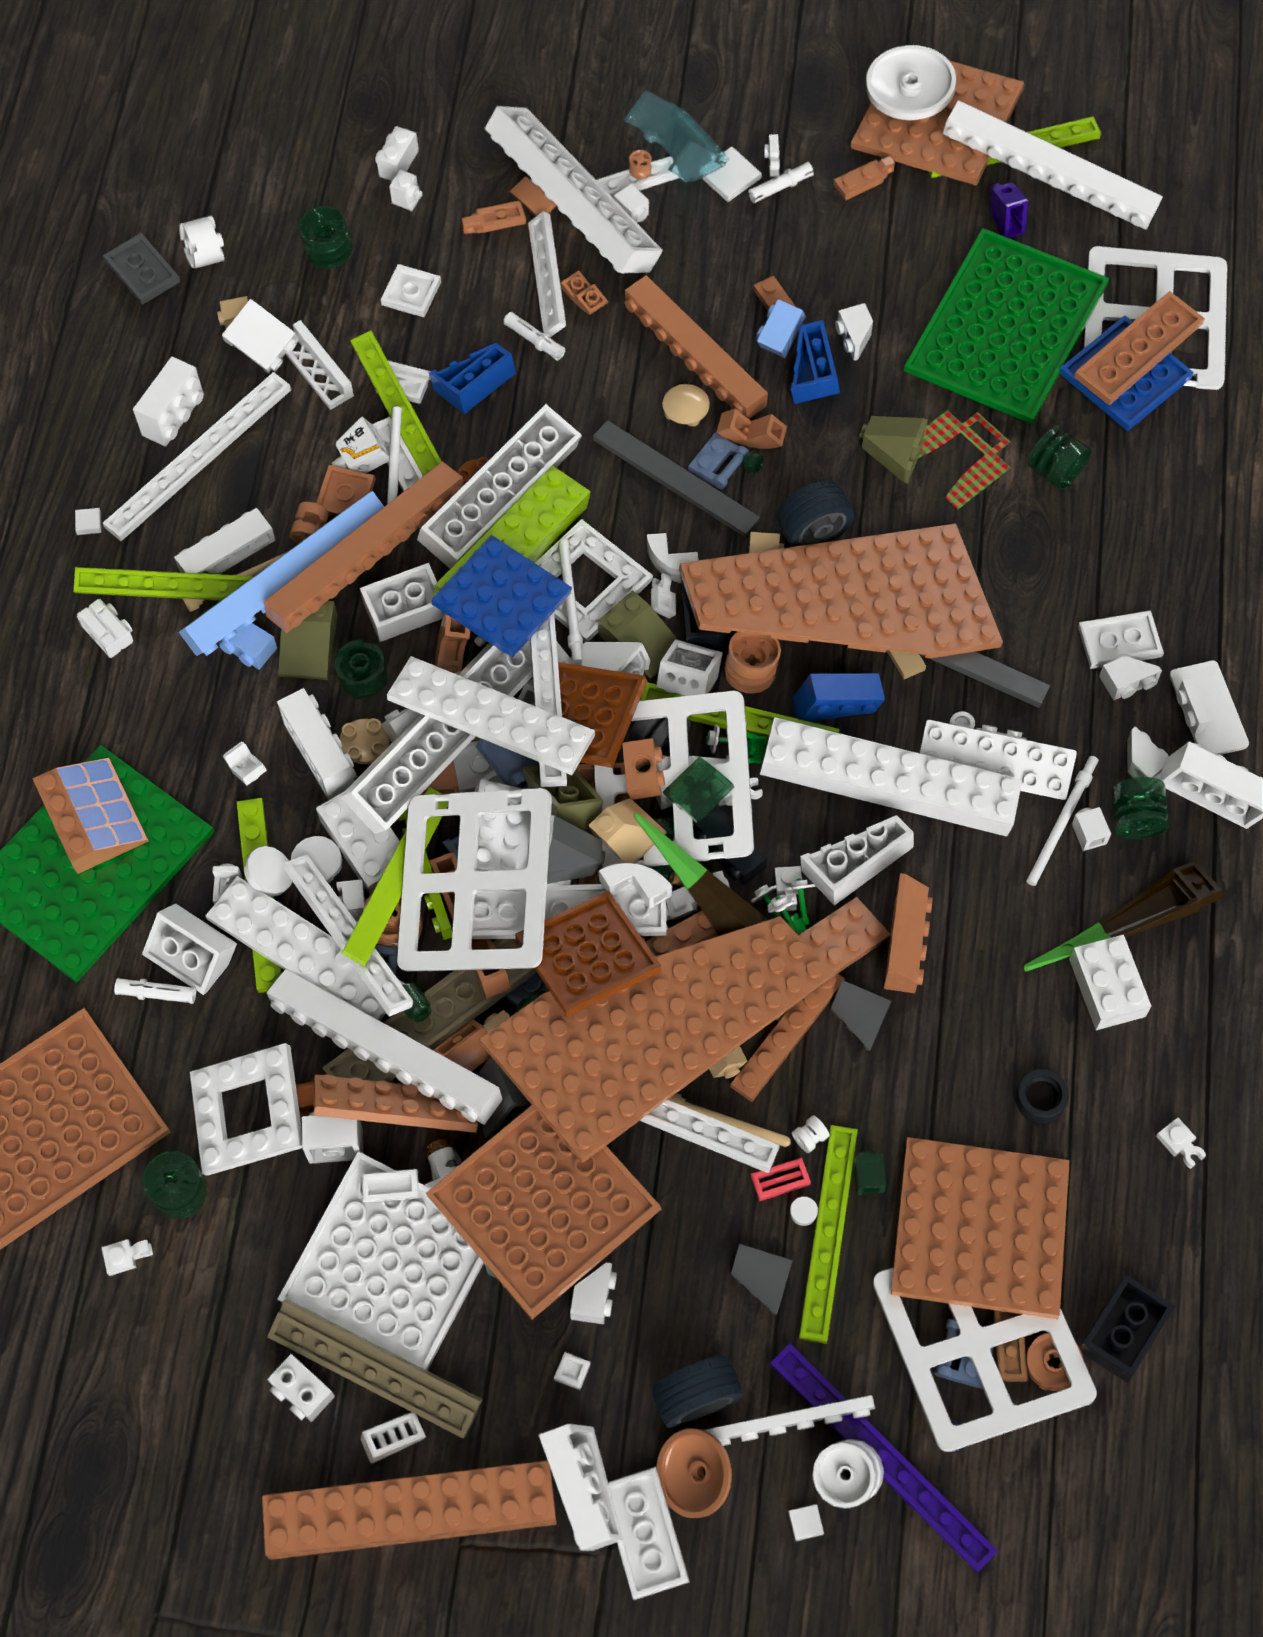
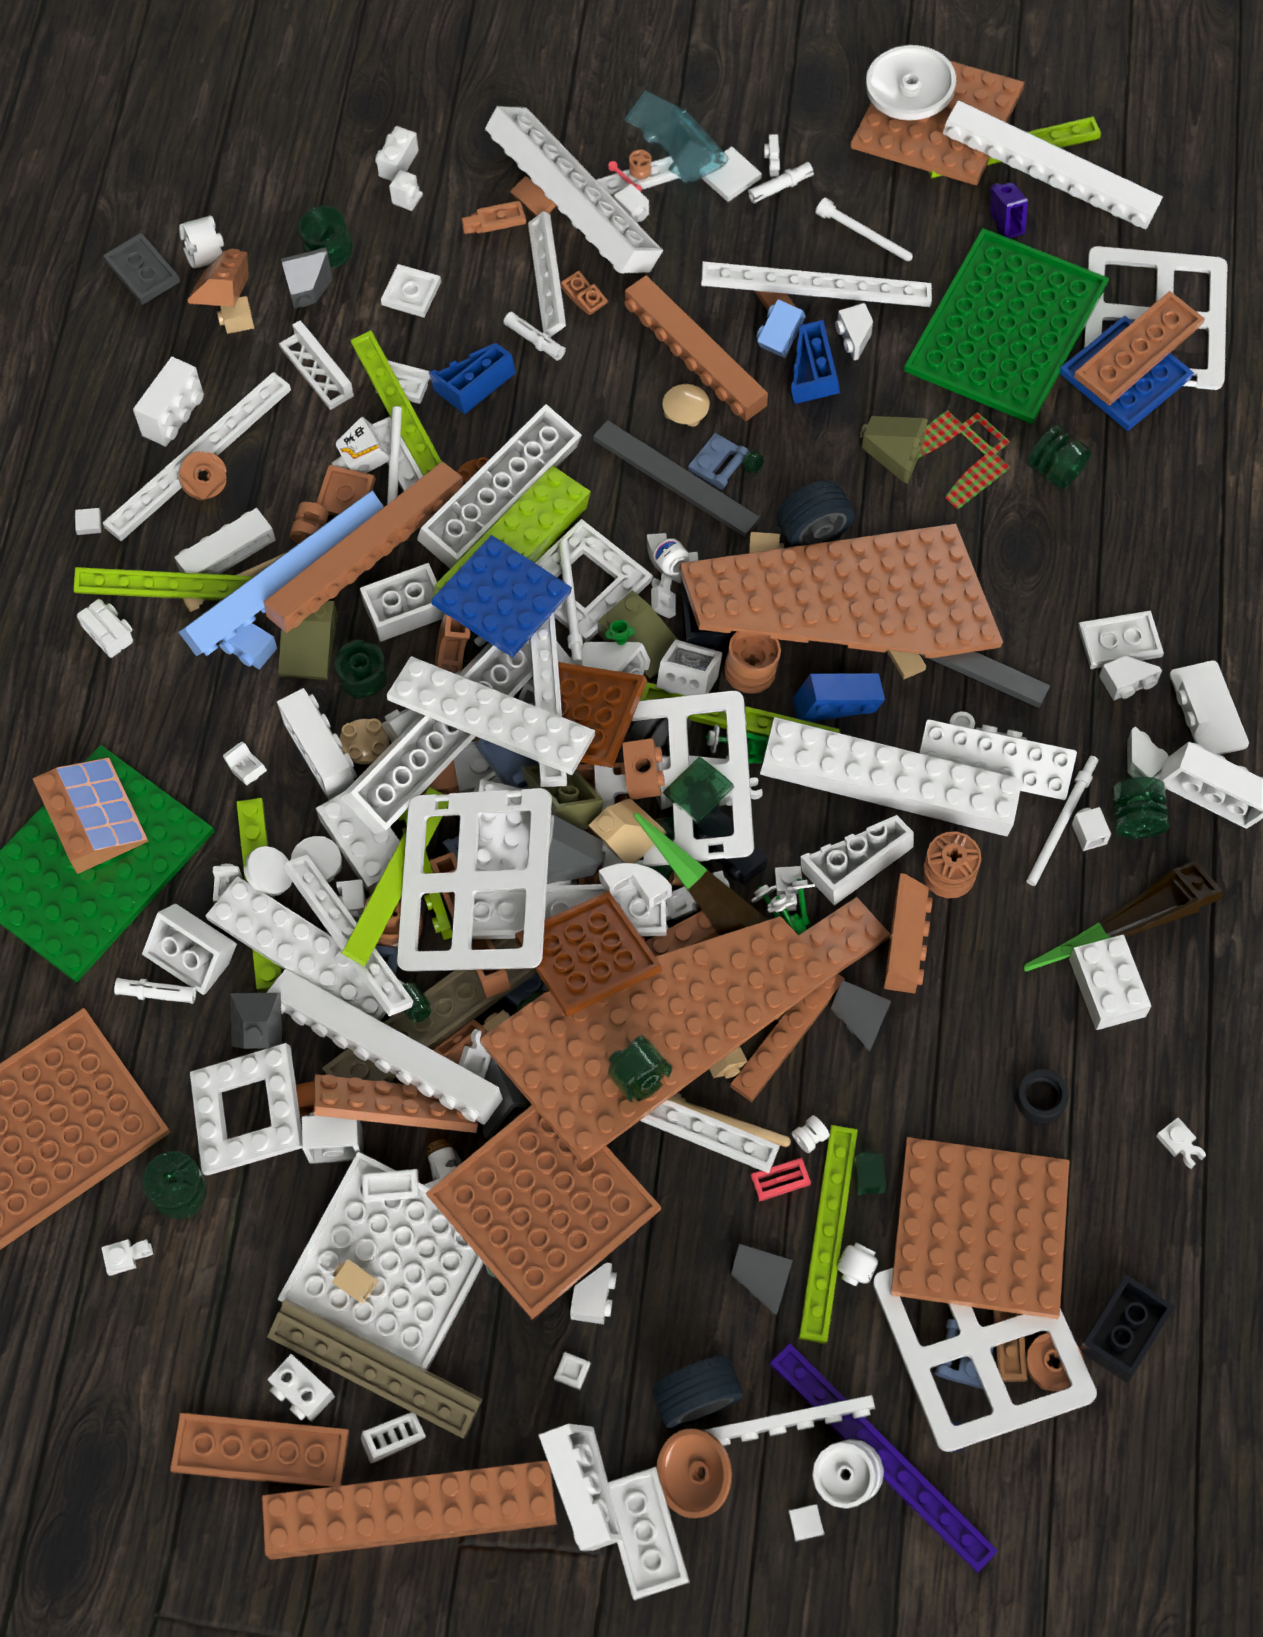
(189, 479): none -> nougat plate
(222, 280): none -> nougat slope
(255, 1020): none -> dark grey slope
(260, 336): white panel -> none
(260, 1450): none -> nougat plate
(307, 276): none -> slope
(354, 1281): none -> tan brick
(476, 1057): none -> white plate
(613, 167): none -> coral hinge
(620, 631): none -> green plate
(638, 1069): none -> clear green brick
(669, 555): none -> white head
(760, 433): nougat brick -> none
(804, 1211): white tile -> none
(816, 284): none -> white plate
(828, 210): none -> white piece
(857, 1264): none -> white head
(864, 177): nougat hinge -> none
(948, 877): none -> nougat wheel

